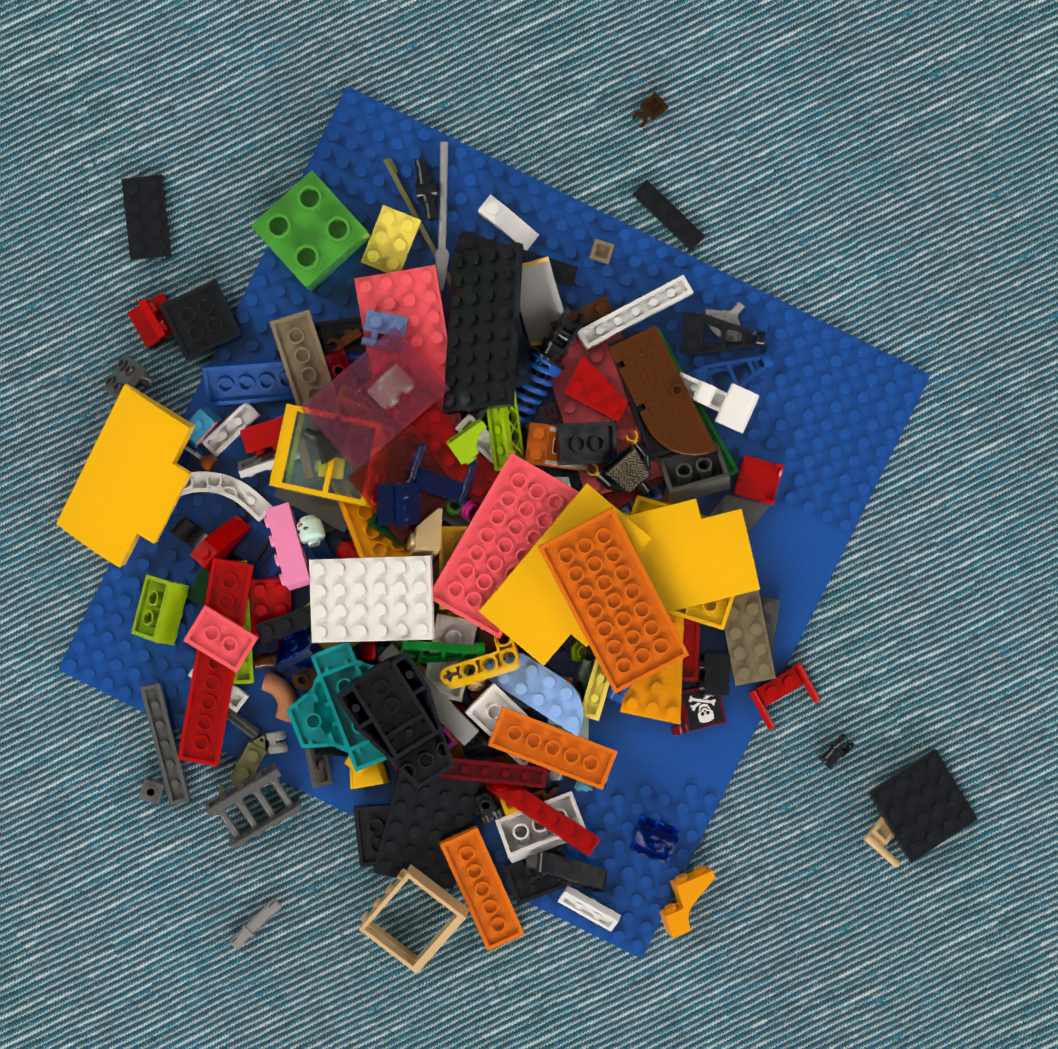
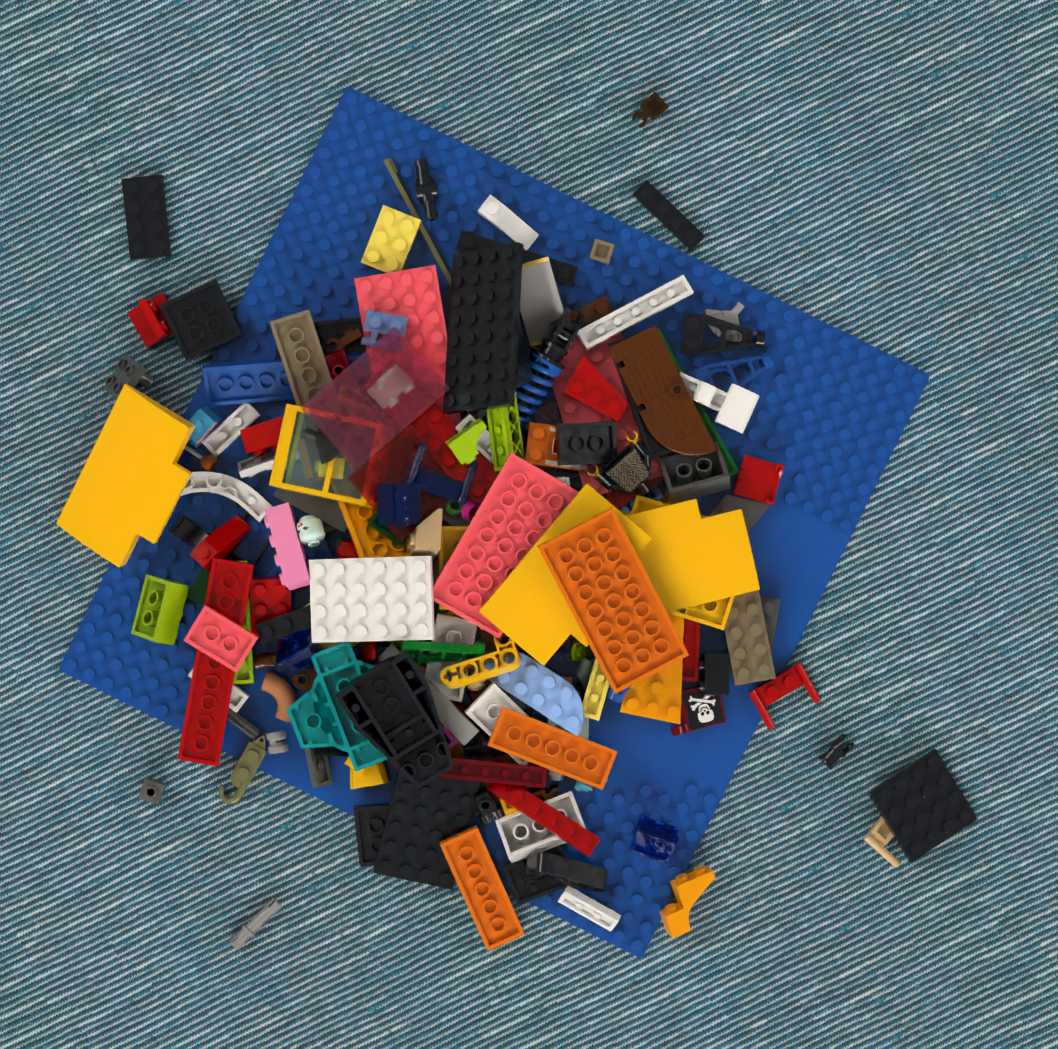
(165, 743): dark grey plate -> none
(253, 786): dark grey fence -> none
(311, 231): bright green brick -> none
(392, 945): tan window -> none
(442, 253): light grey piece -> none

